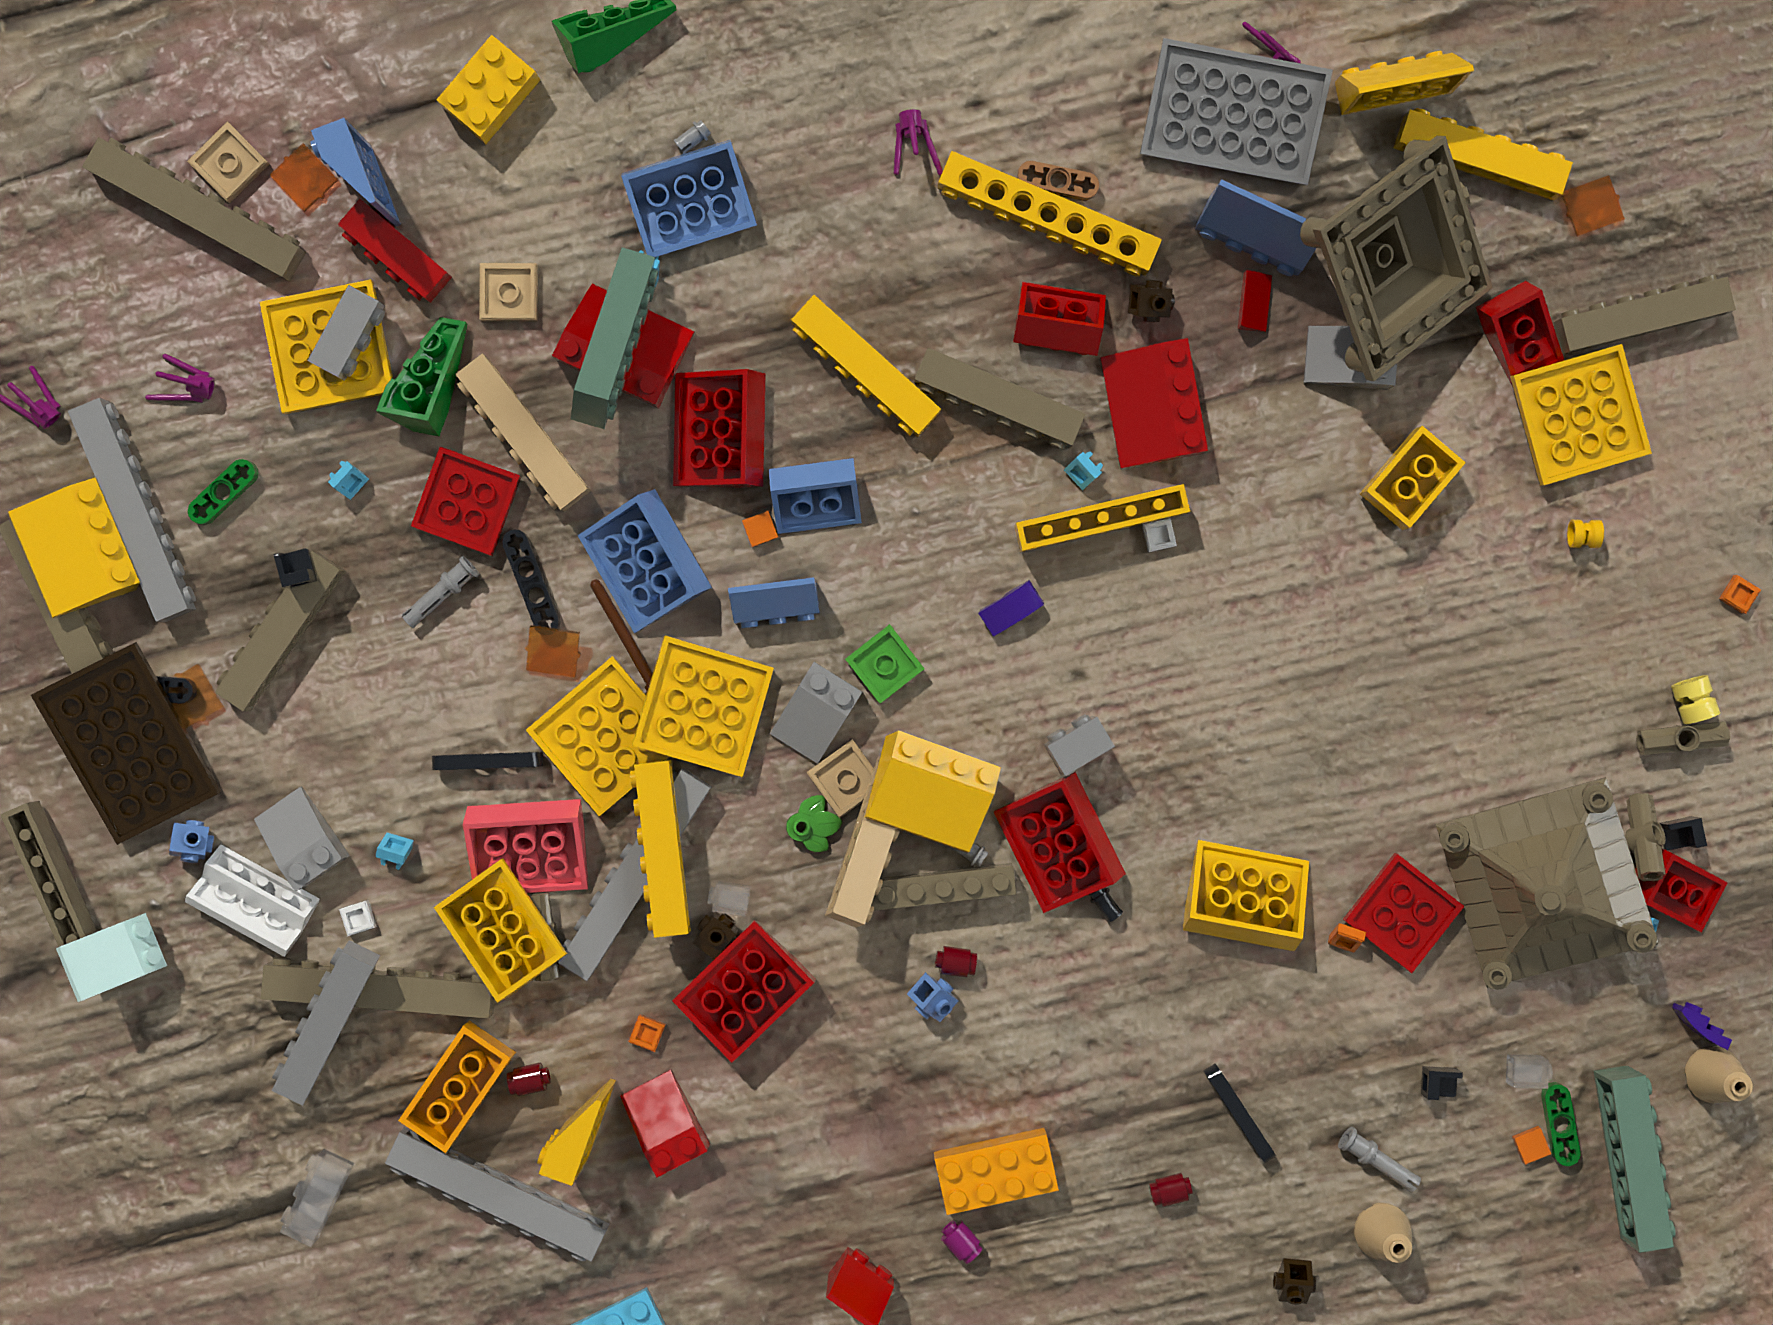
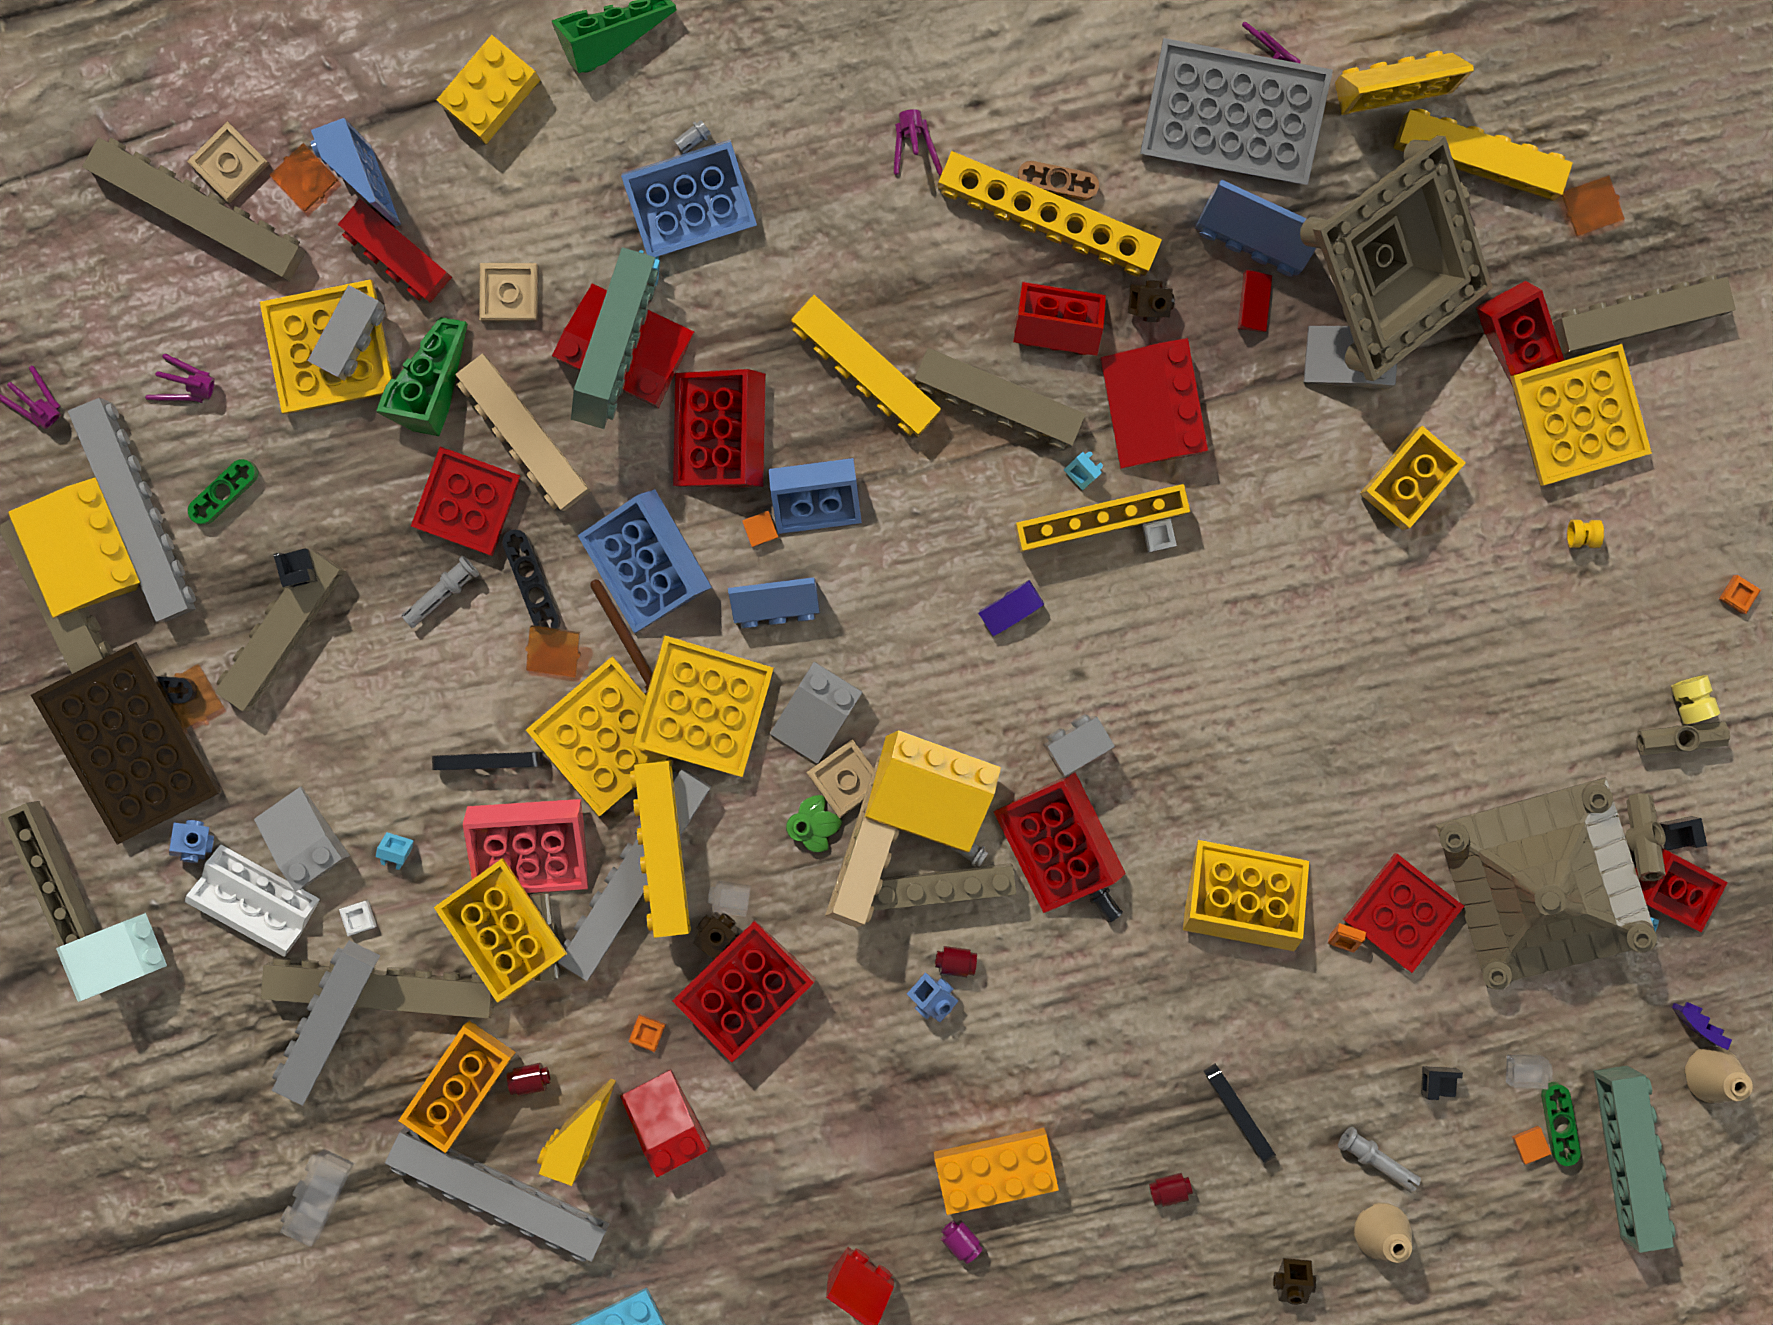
(348, 479): medium azure tile -> none
(884, 663): bright green plate -> none

